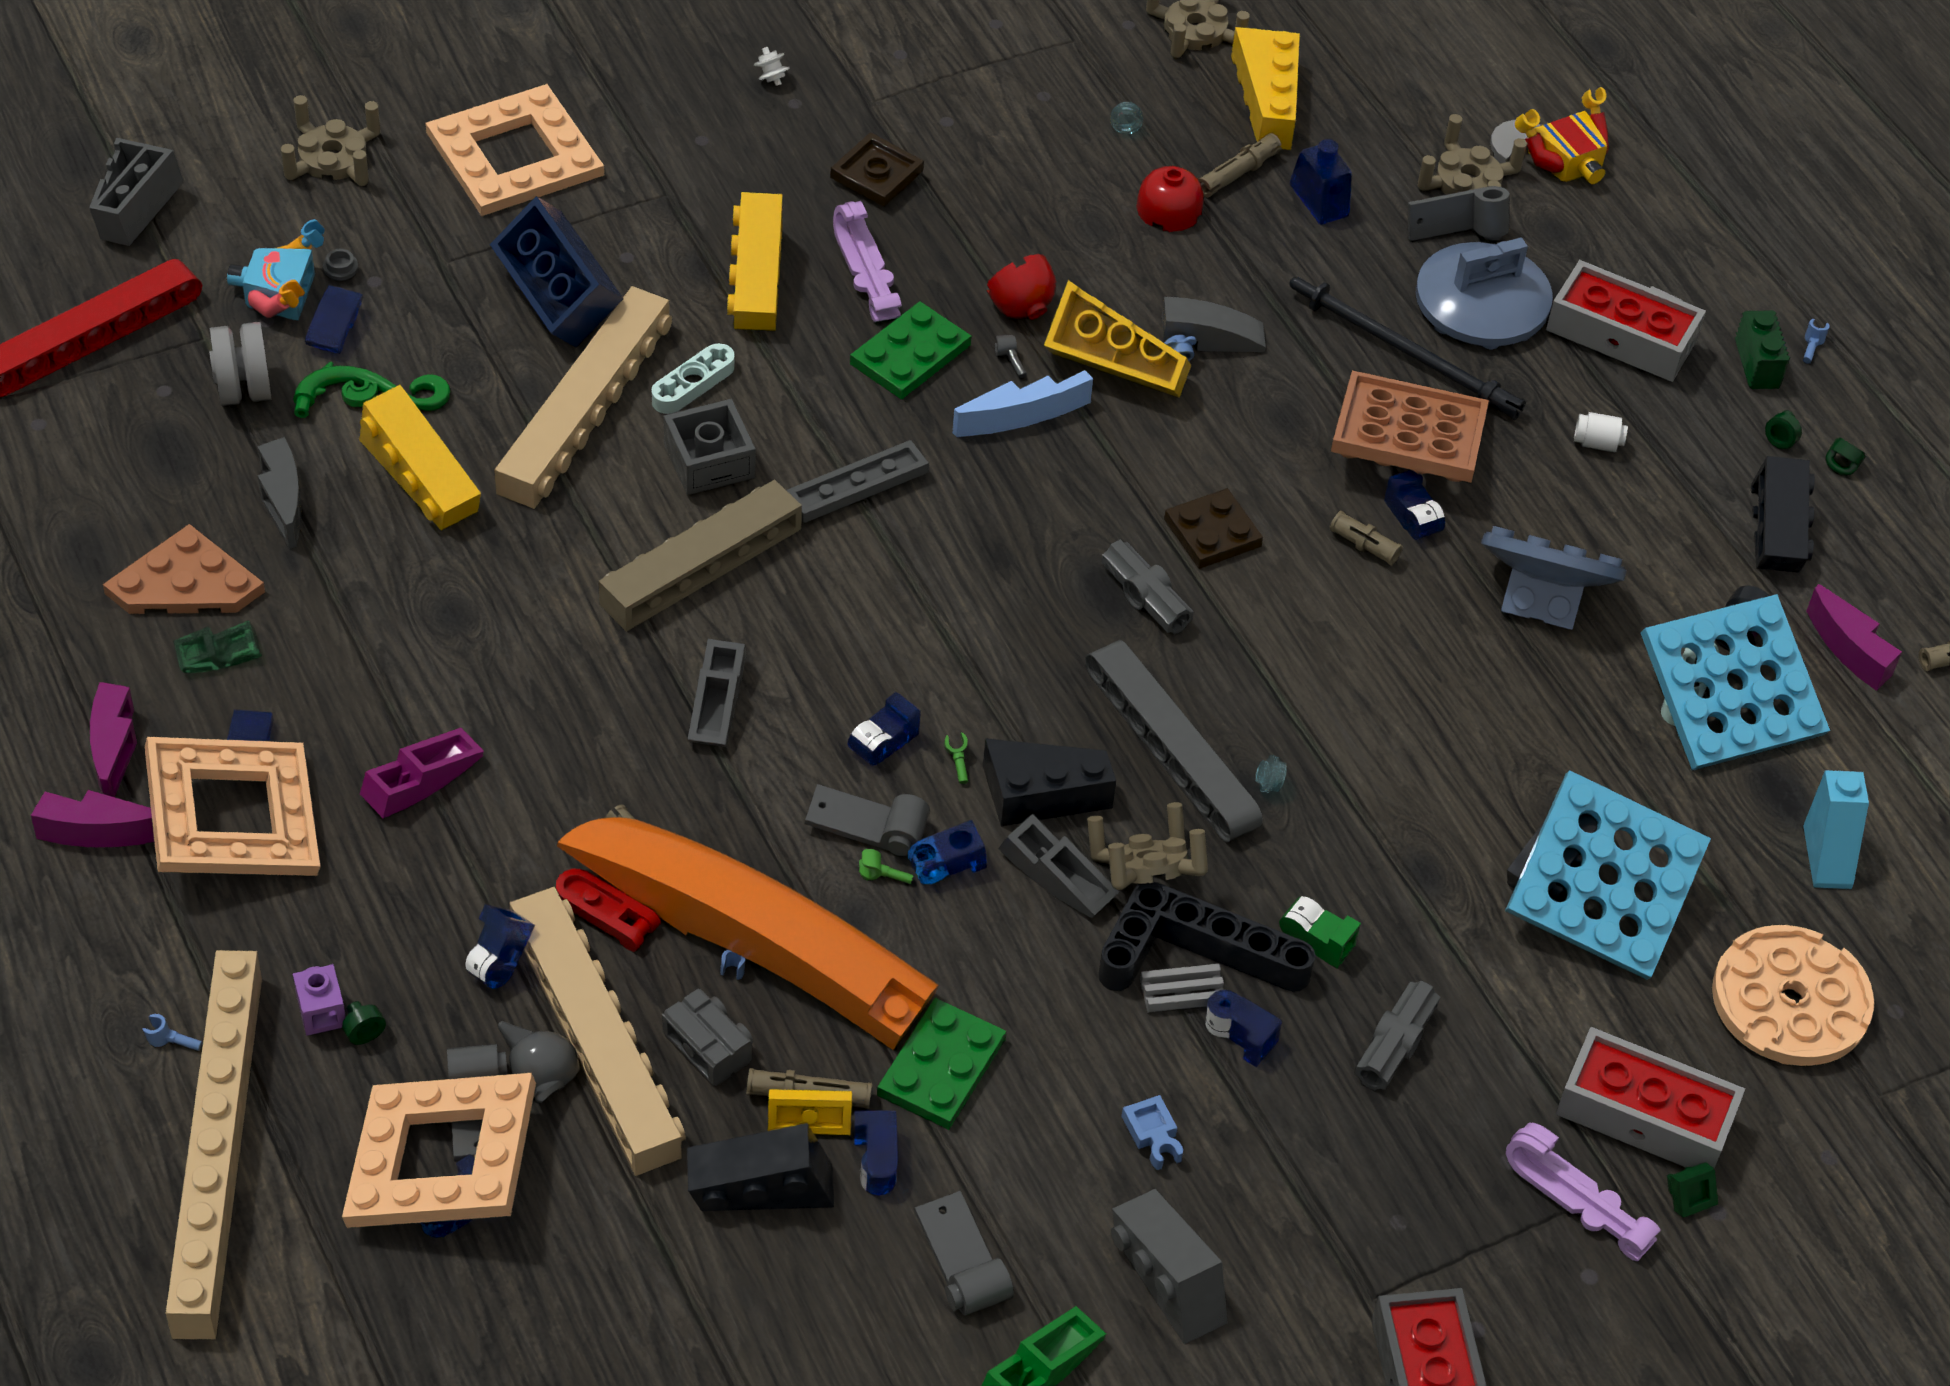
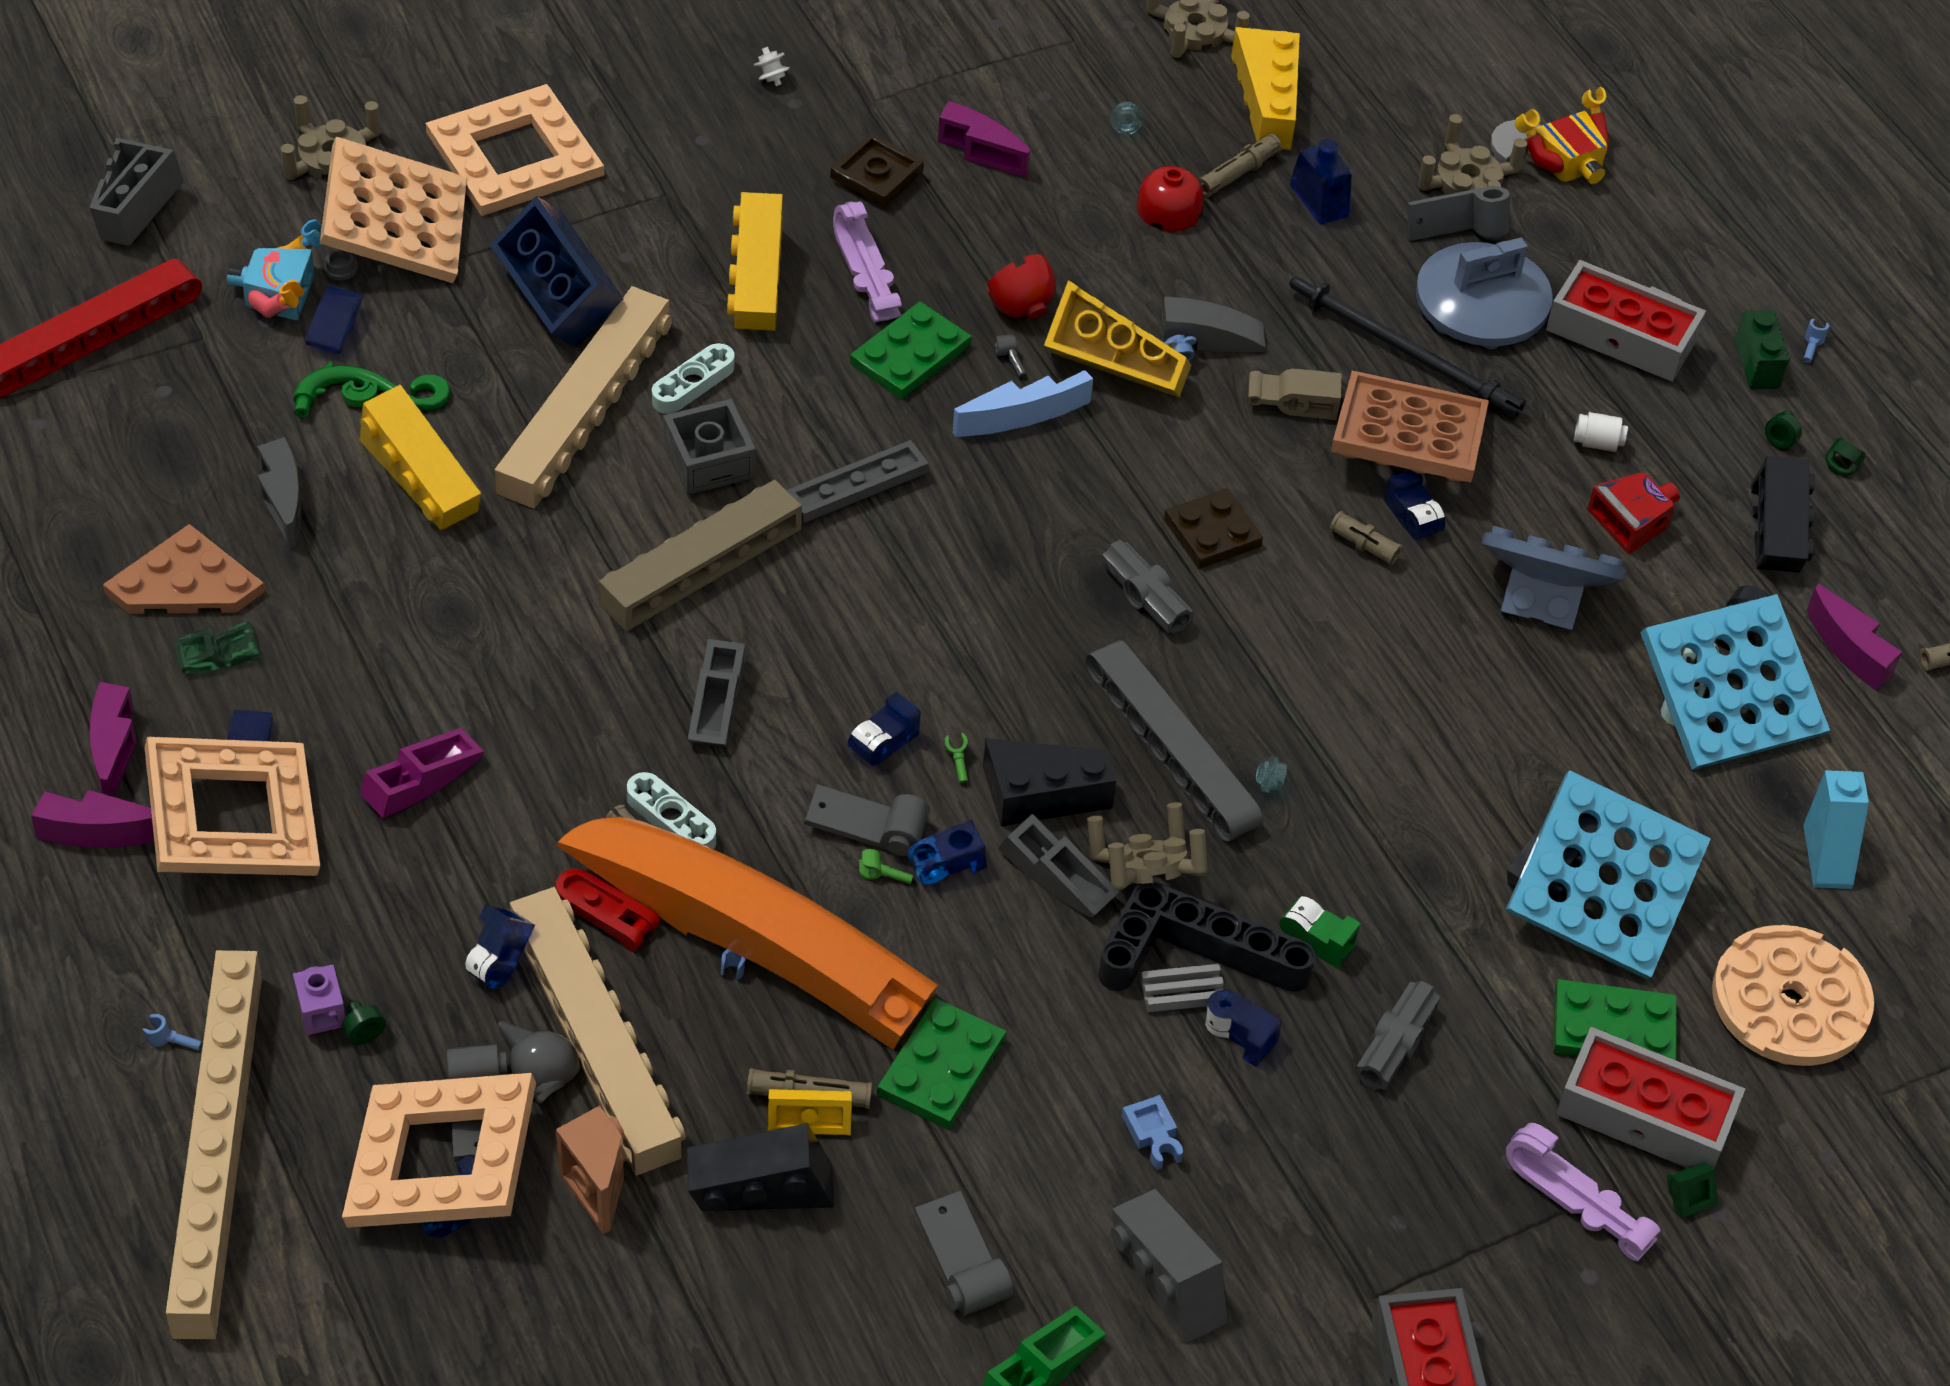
(239, 364): light grey wheel -> none
(373, 241): none -> light nougat piece
(593, 1163): none -> nougat slope
(664, 799): none -> light aqua beam
(708, 1036): dark grey brick -> none
(880, 1161): clear blue leg -> none
(983, 140): none -> magenta slope
(1298, 392): none -> dark tan piece
(1627, 1013): none -> green plate
(1633, 509): none -> red torso

